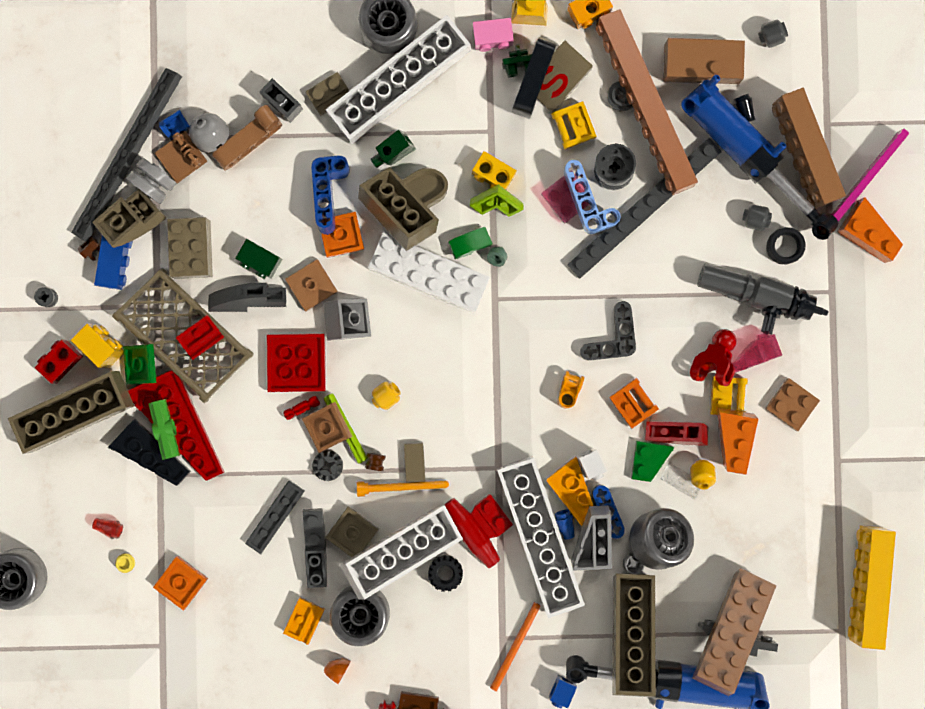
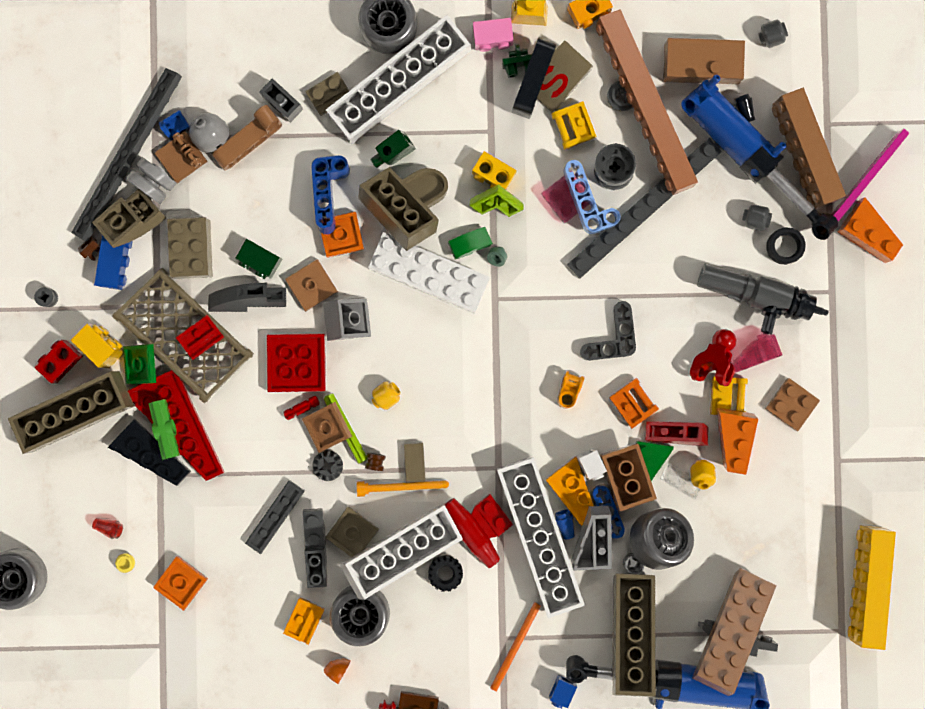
(628, 477): none -> medium nougat slope

